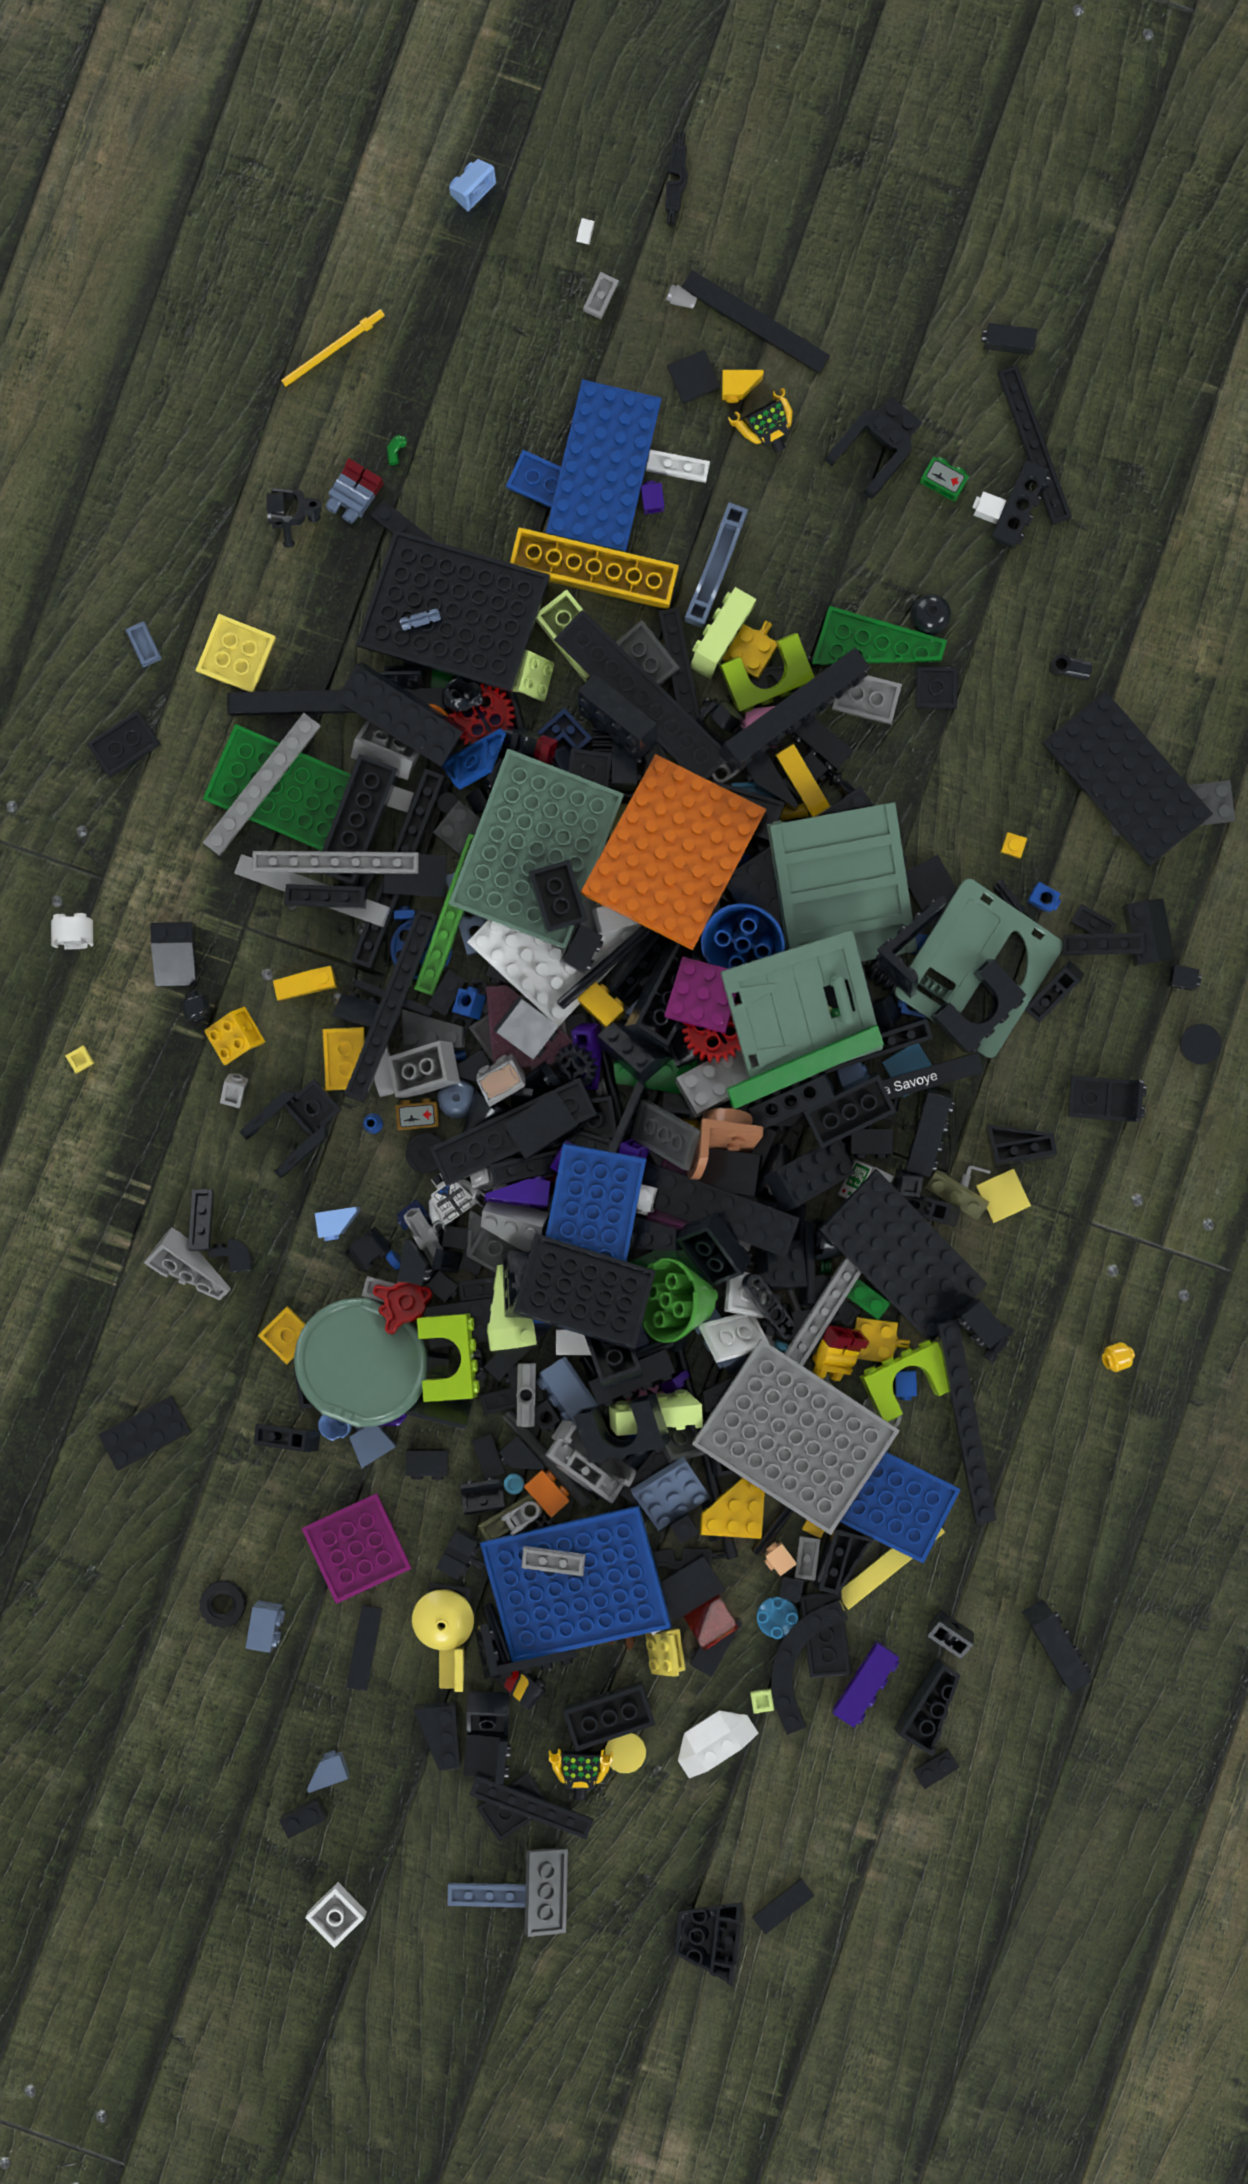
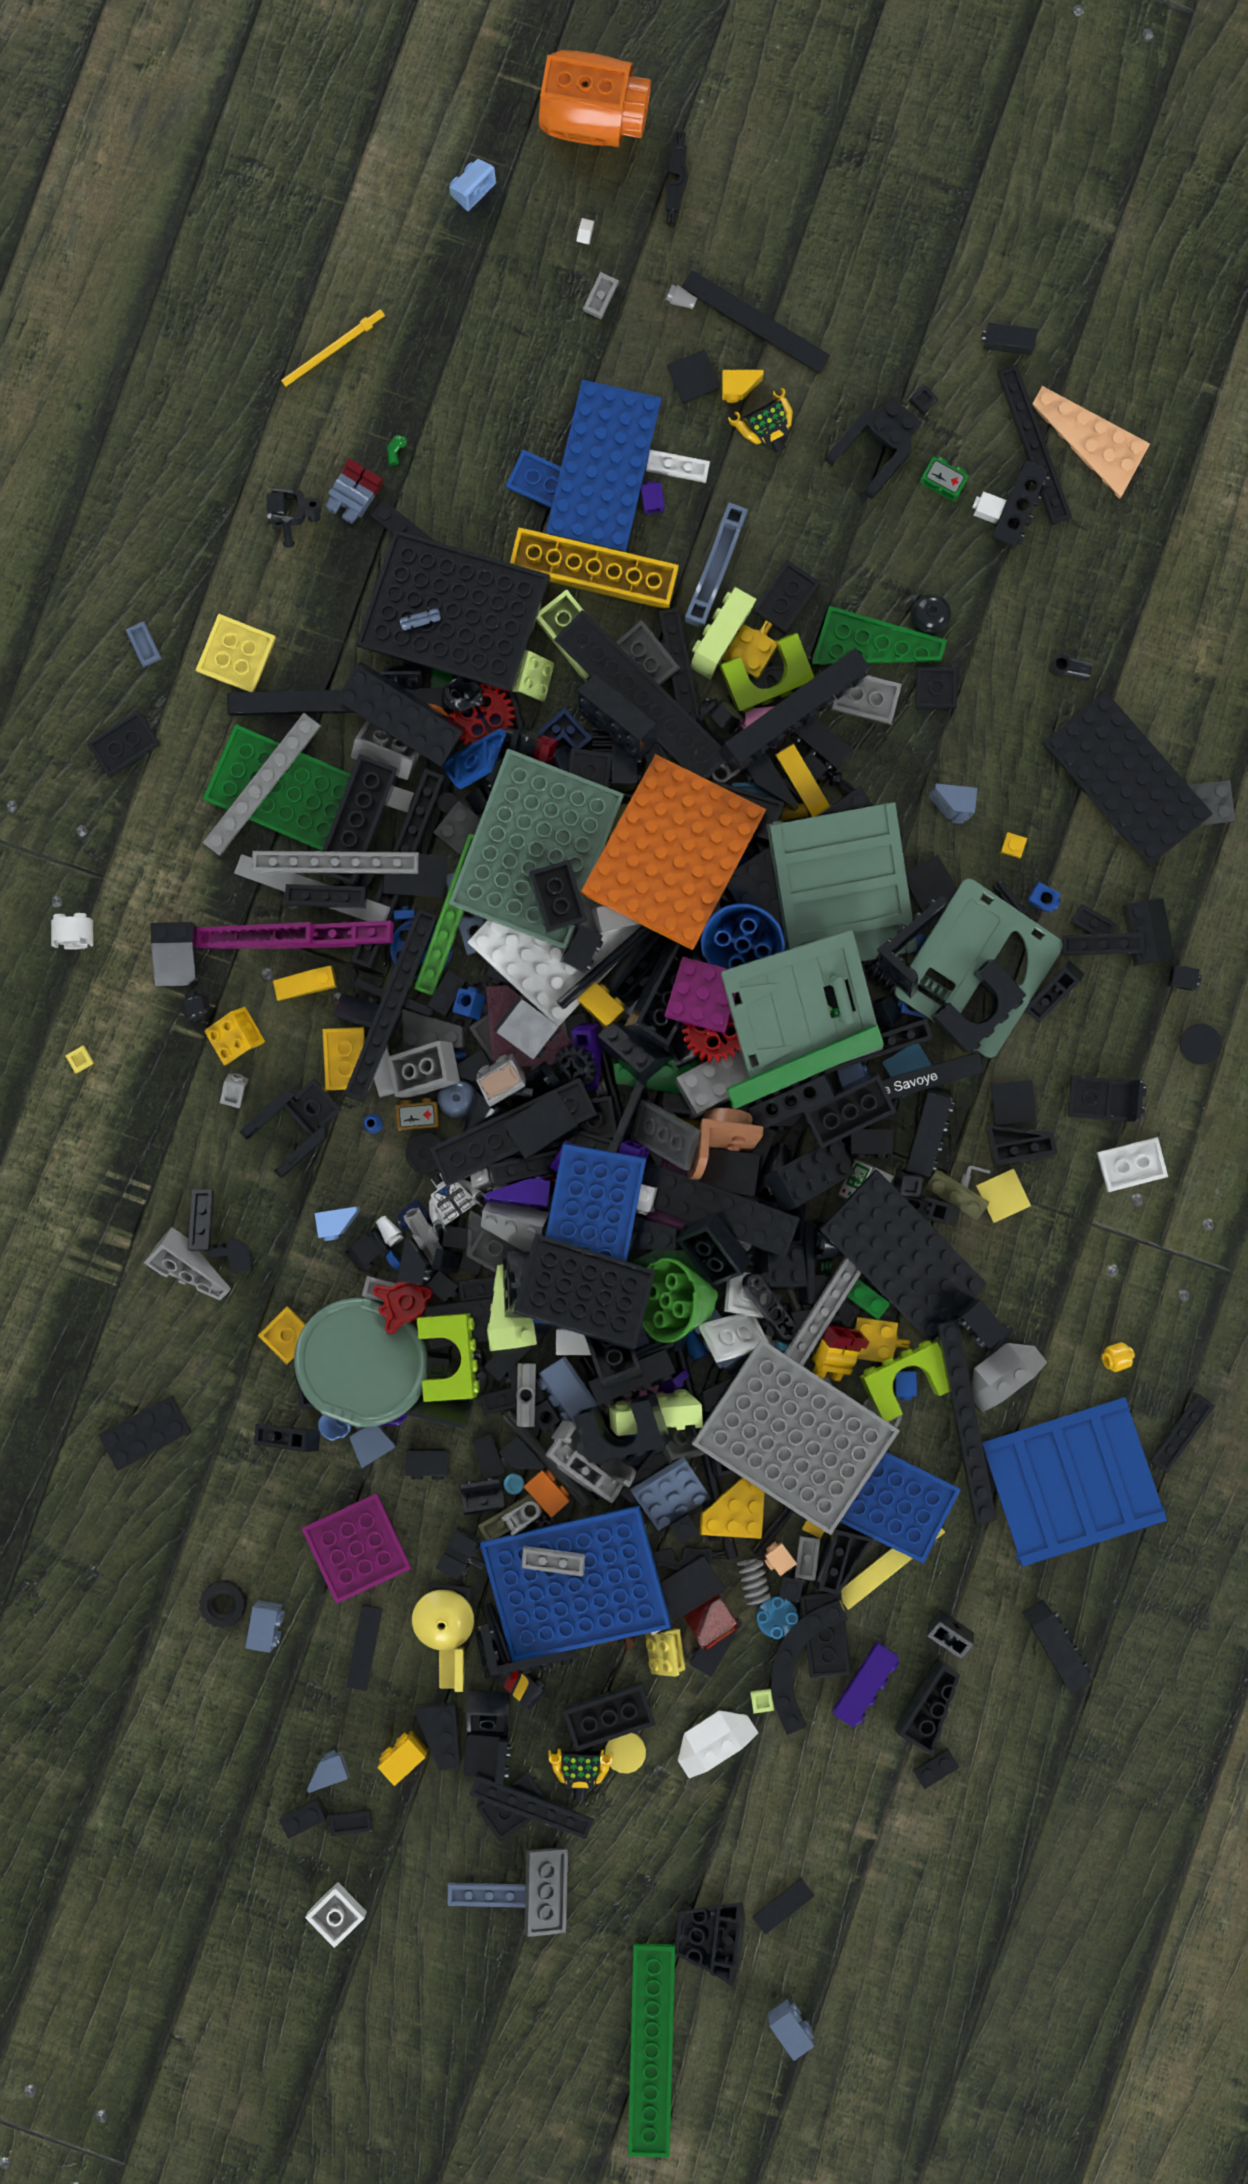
(294, 935): none -> magenta slope
(351, 1822): none -> black tile
(390, 1233): none -> white cone
(402, 1758): none -> yellow brick
(592, 99): none -> orange piece
(651, 2050): none -> green plate
(695, 1346): none -> blue cone
(754, 1580): none -> light grey piece
(786, 597): none -> black tile
(790, 2029): none -> sand blue brick
(923, 399): none -> black tile
(954, 801): none -> sand blue slope
(1004, 1373): none -> light grey wedge
(1013, 1102): none -> black tile
(1073, 1482): none -> blue container
(1099, 443): none -> light nougat wing
(1132, 1164): none -> white tile
(1182, 1433): none -> black tile

